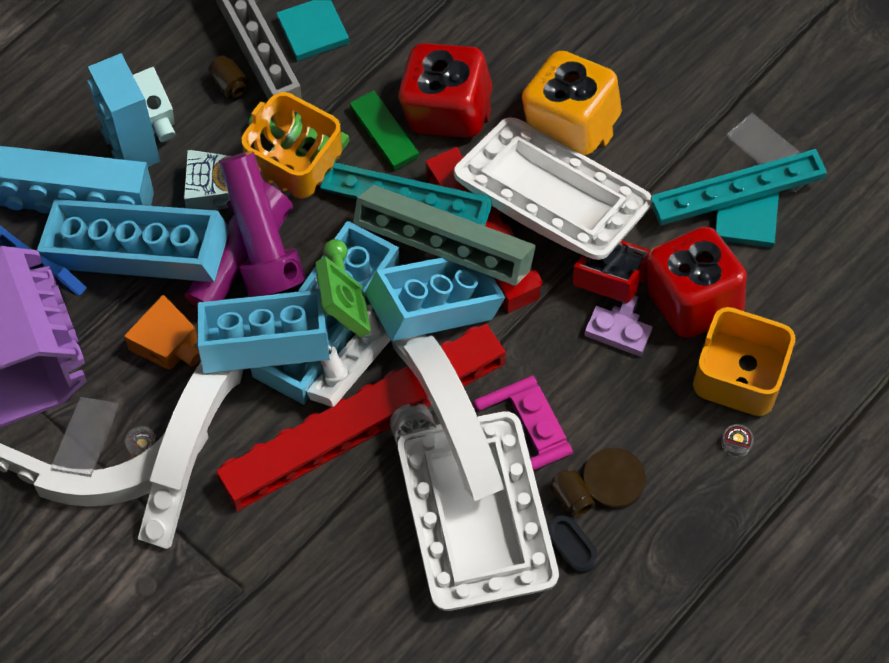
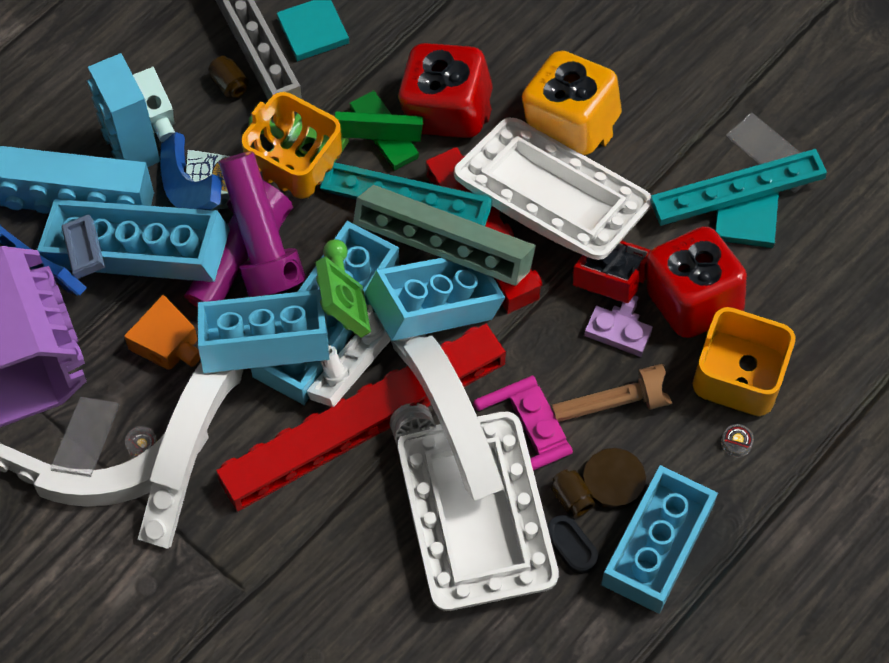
(83, 246): none -> sand blue tile
(179, 186): none -> blue tile
(380, 126): none -> green tile
(648, 388): none -> medium nougat piece
(659, 539): none -> medium azure brick

